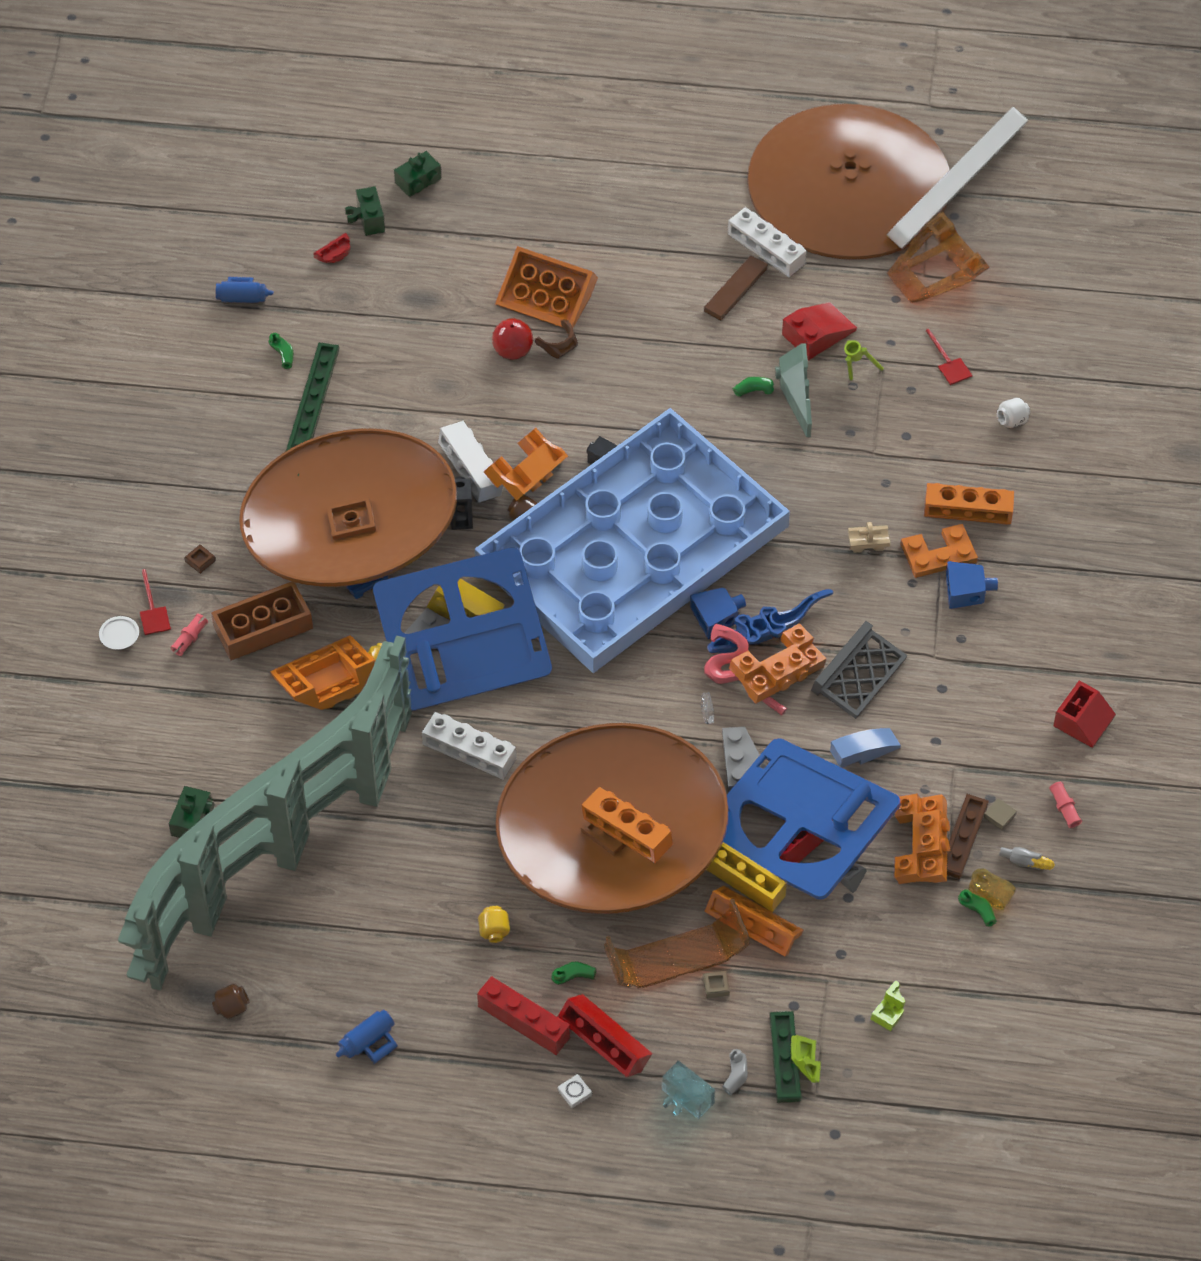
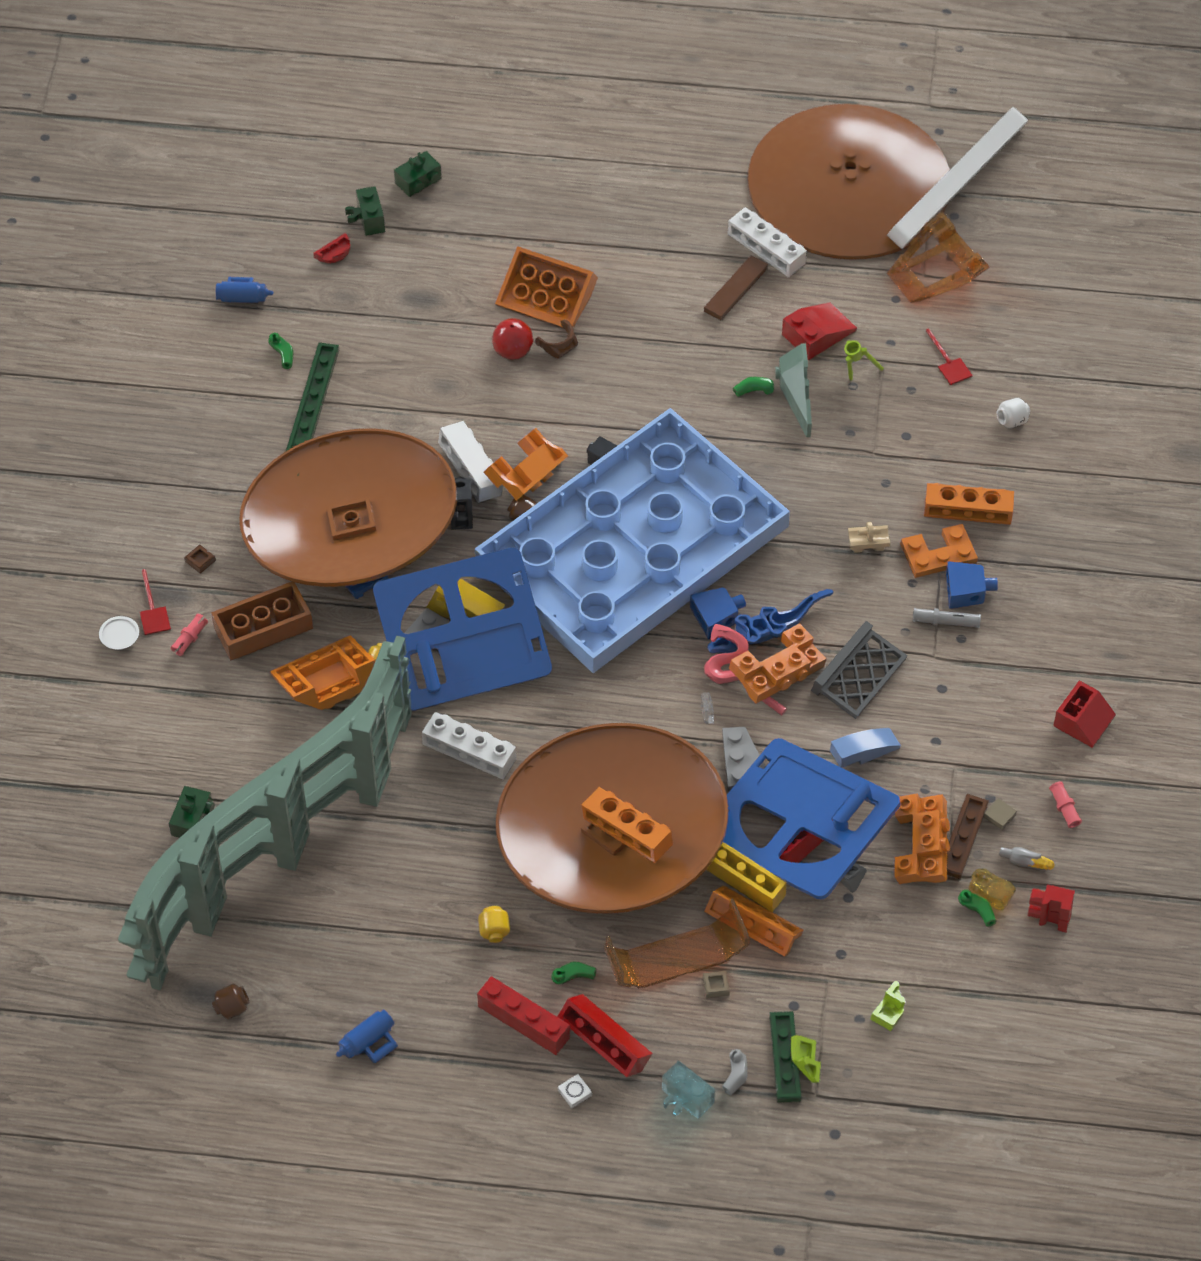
(947, 618): none -> light grey pin
(1052, 906): none -> red hips

